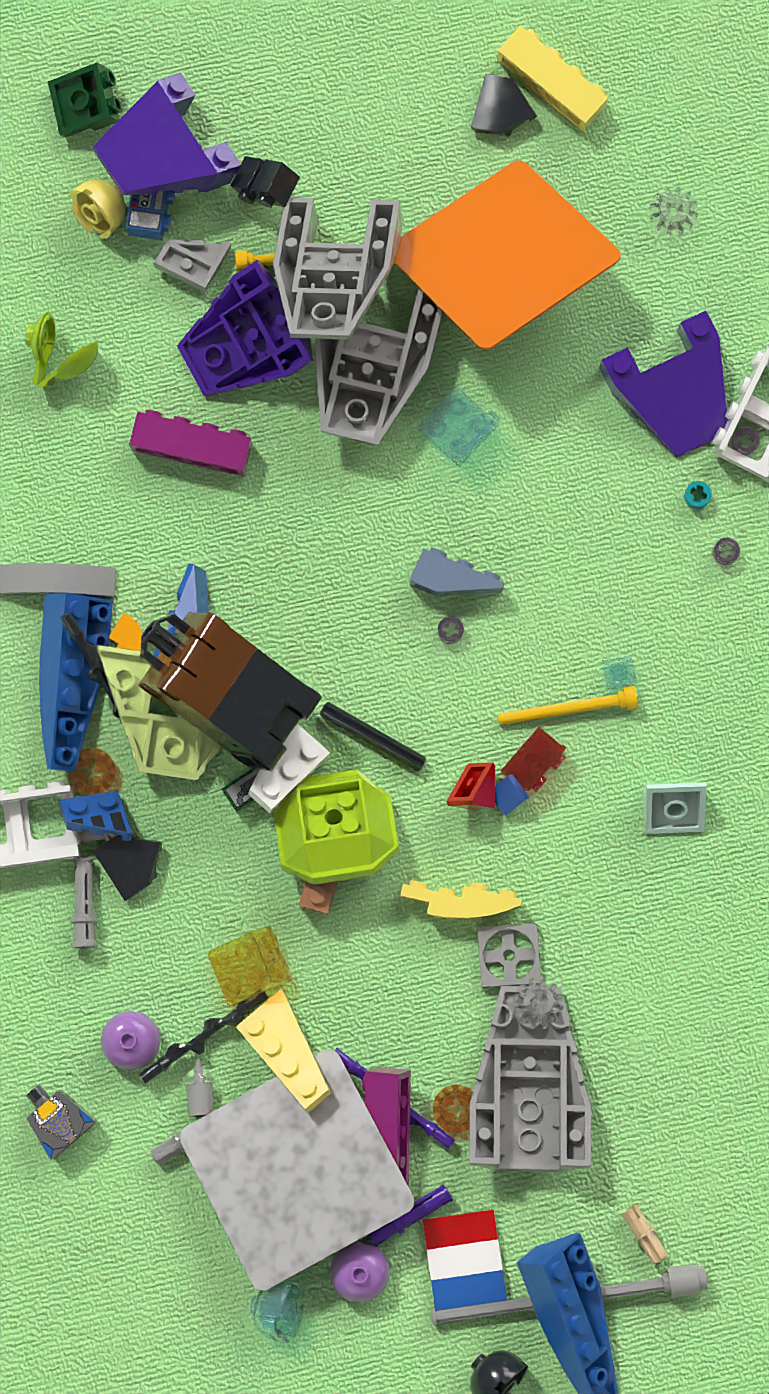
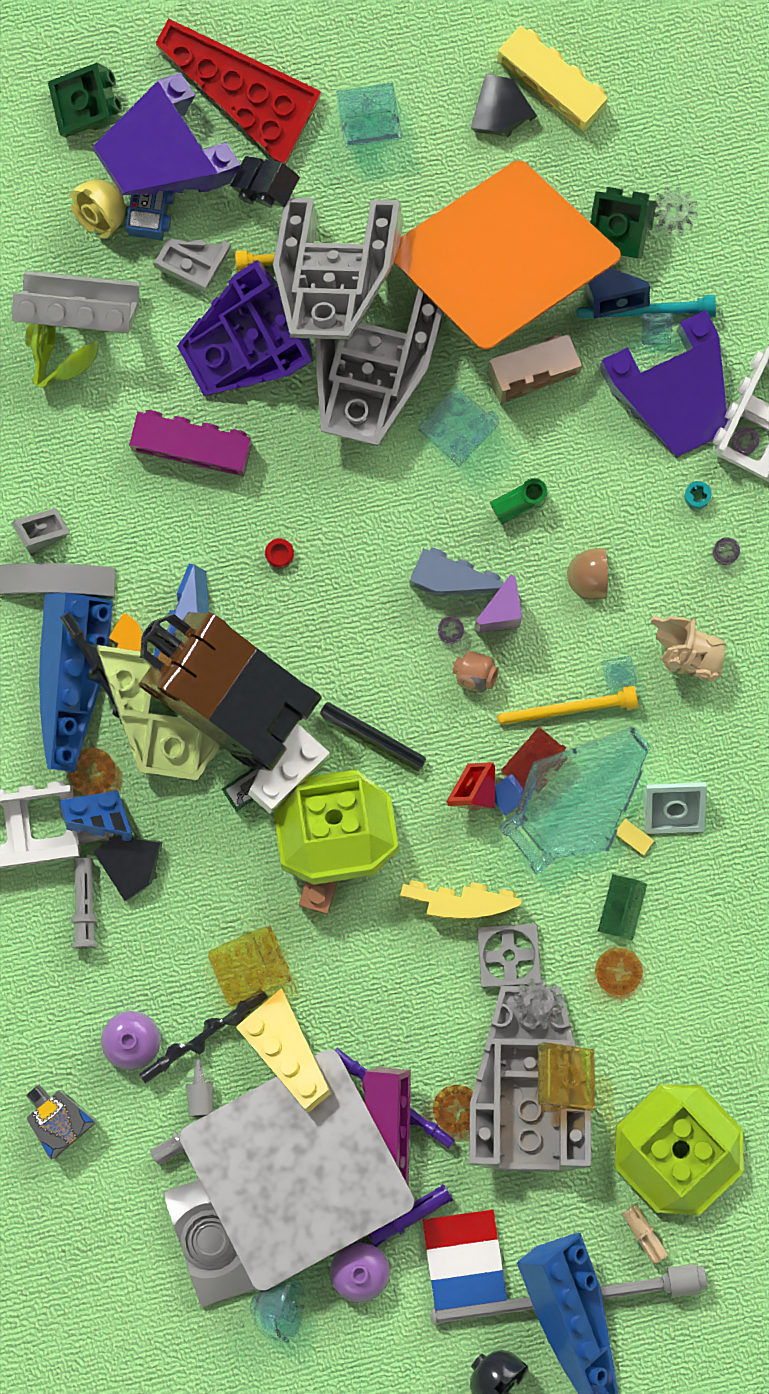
(40, 530): none -> light grey slope
(76, 302): none -> light grey window
(205, 1245): none -> light grey slope
(255, 96): none -> red wing
(279, 553): none -> red tile
(368, 115): none -> clear light blue slope
(475, 672): none -> nougat head
(502, 611): none -> medium lavender slope
(516, 501): none -> green piece
(533, 367): none -> medium nougat wedge
(565, 1077): none -> clear yellow bracket
(577, 798): none -> clear light blue windscreen
(589, 574): none -> medium nougat helmet
(606, 978): none -> clear orange gear
(616, 293): none -> dark blue slope
(622, 907): none -> clear green slope
(624, 219): none -> dark green plate
(634, 837): none -> light yellow piece
(646, 1154): none -> lime piece
(657, 329): none -> clear light blue plate
(689, 649): none -> tan helmet
(706, 303): none -> teal piece

